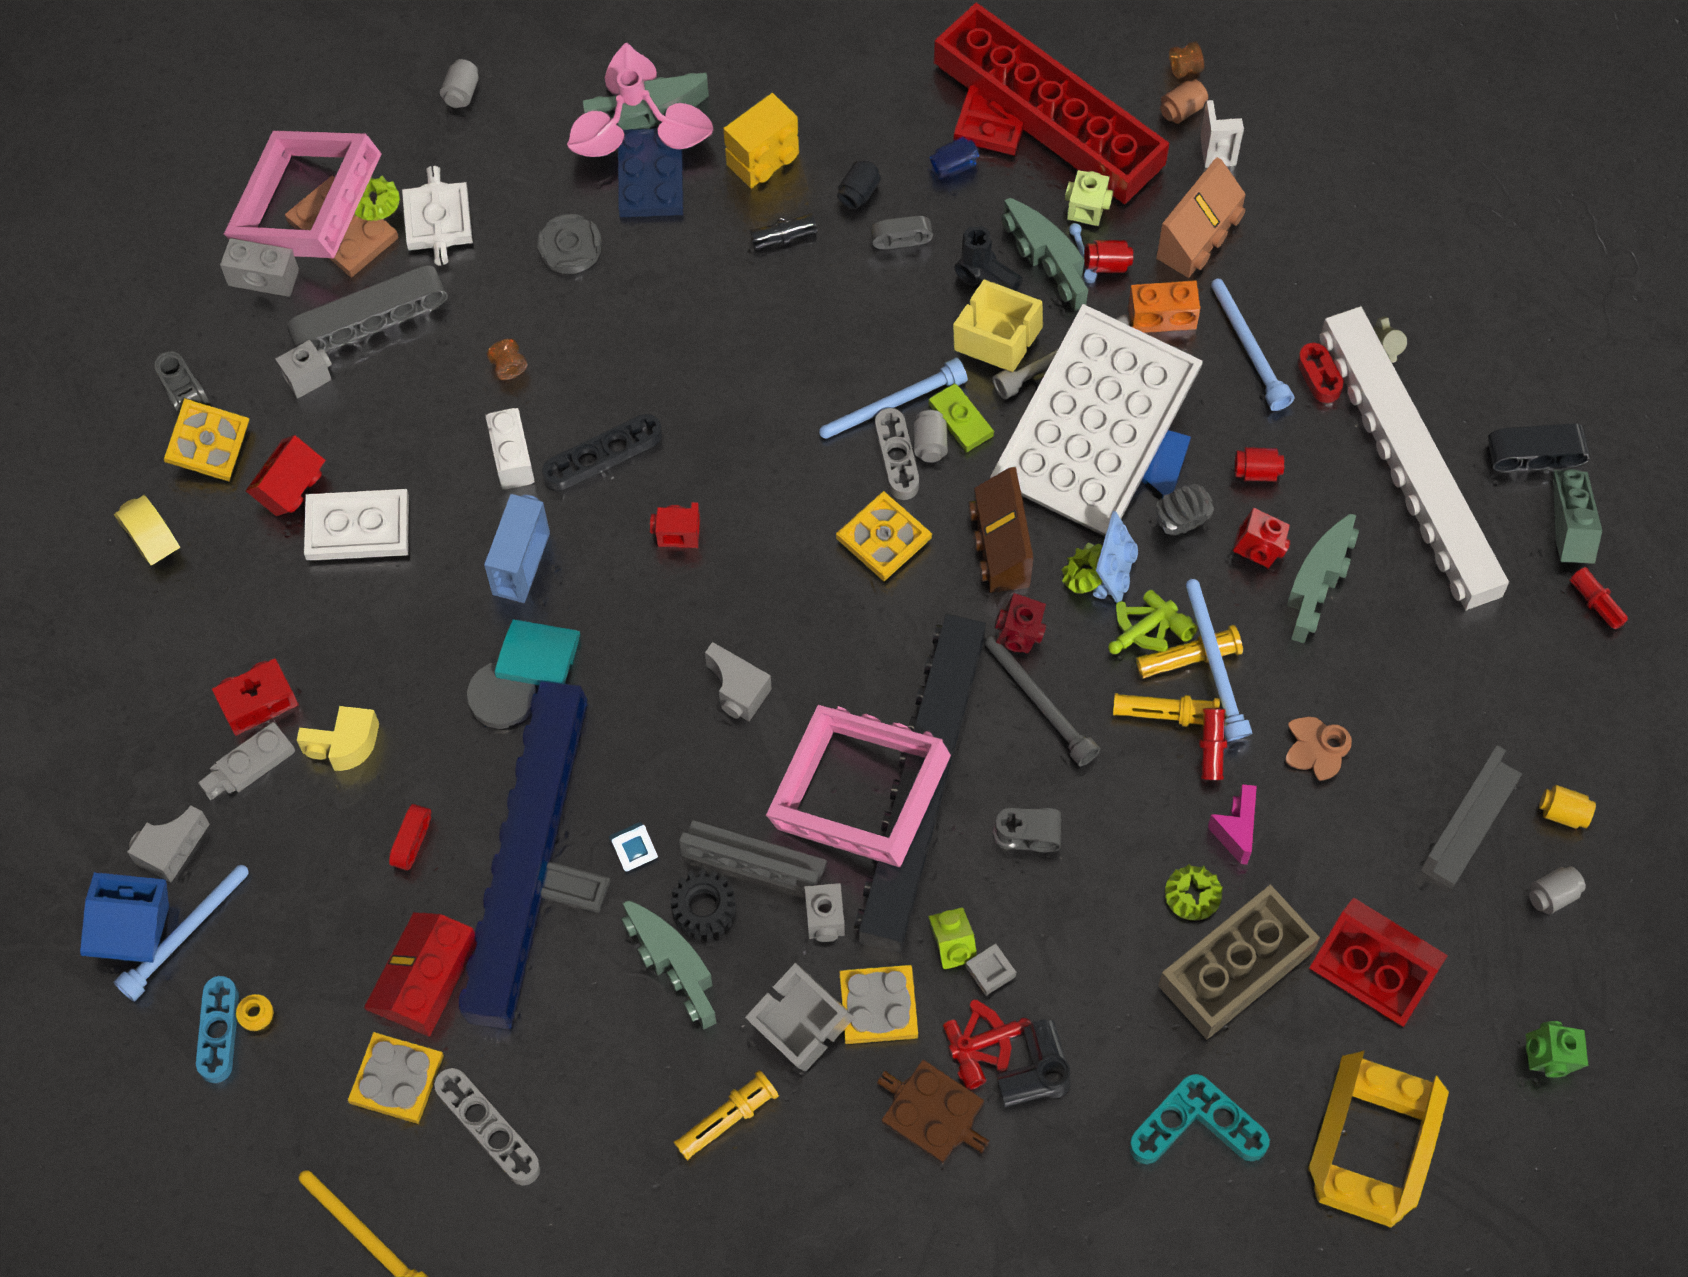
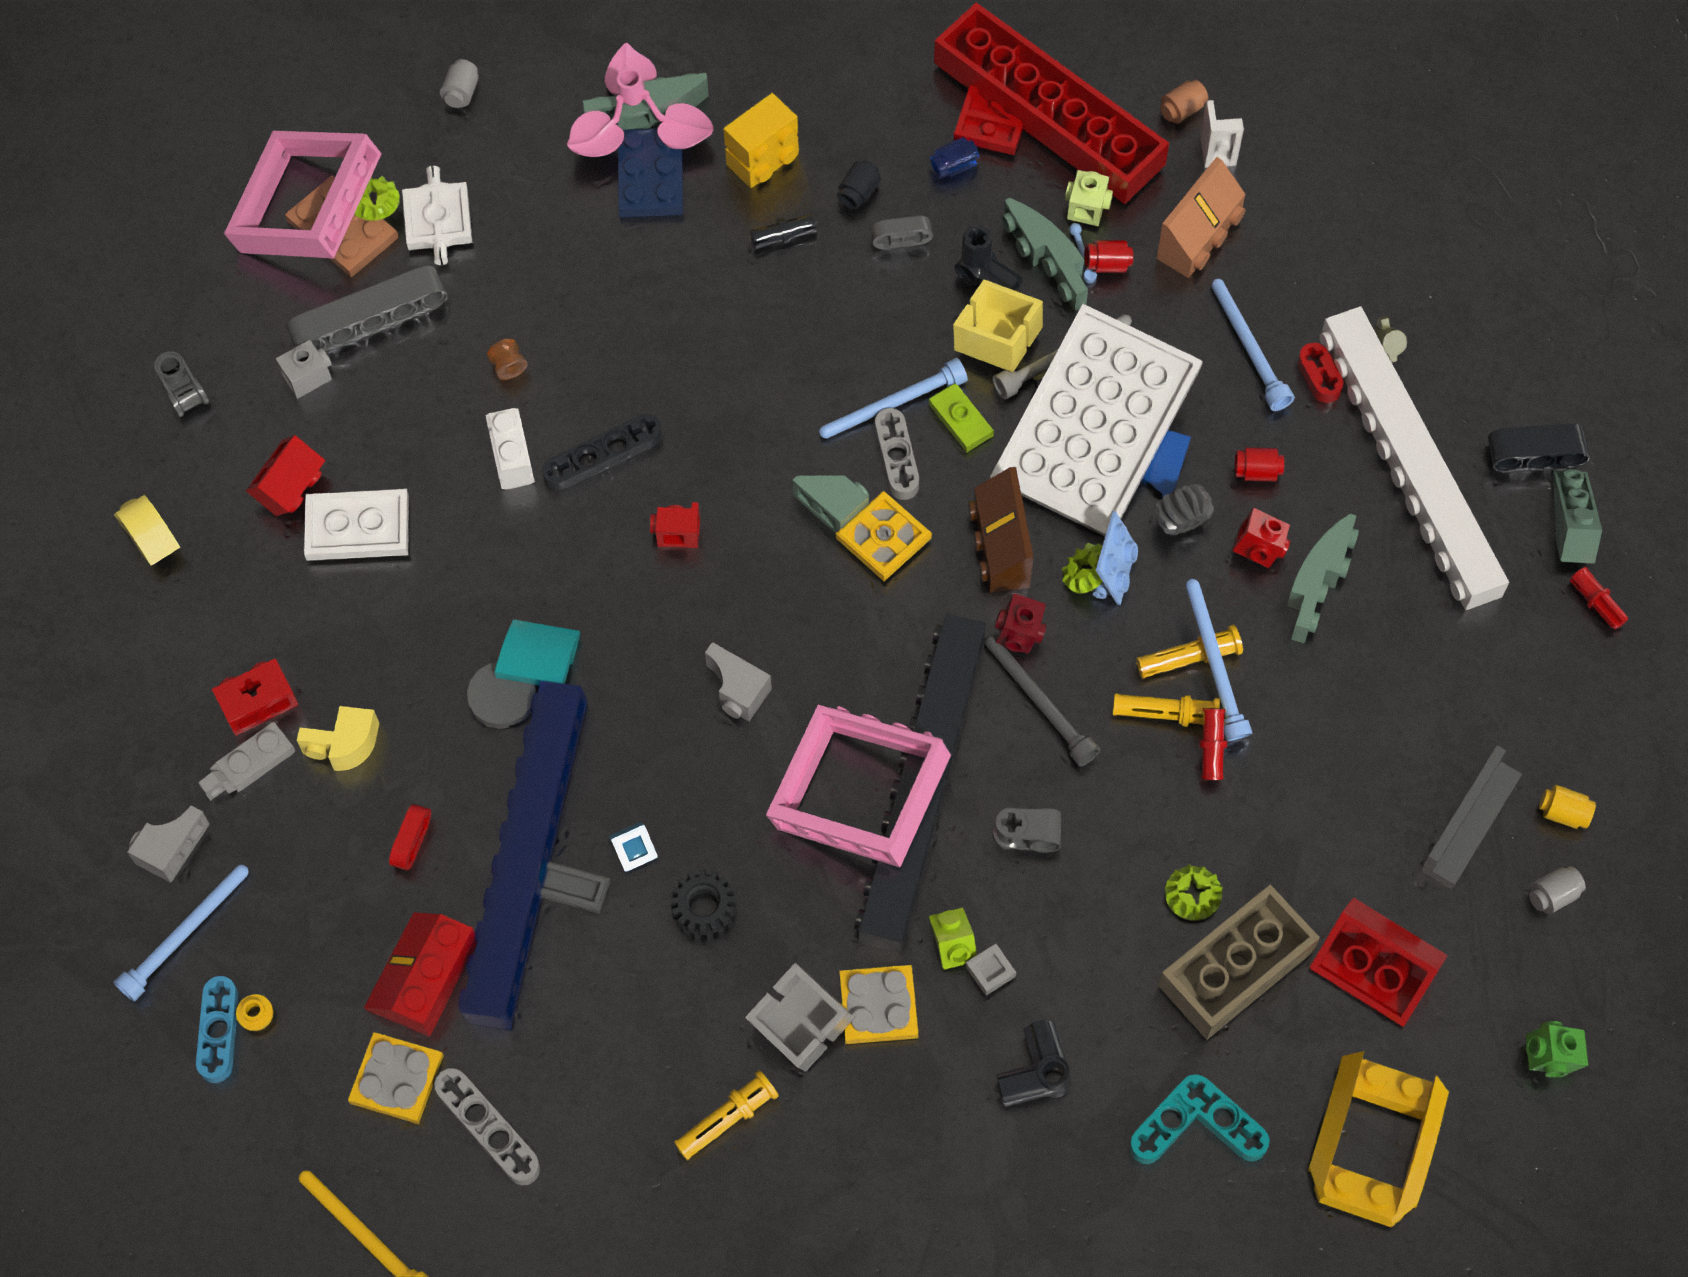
(124, 917): blue slope -> none
(206, 440): yellow piece -> none
(259, 267): light grey brick -> none
(517, 547): medium blue window -> none
(569, 244): dark grey tile -> none
(668, 950): sand green slope -> none
(751, 857): dark grey fence -> none
(824, 912): light grey brick -> none
(831, 498): none -> sand green slope
(930, 436): light grey brick -> none
(933, 1111): reddish brown plate -> none
(965, 1047): red piece -> none
(1158, 613): lime piece -> none
(1164, 306): orange brick -> none
(1186, 59): clear orange wheel -> none
(1237, 830): dark pink slope -> none
(1312, 747): nougat plate -> none

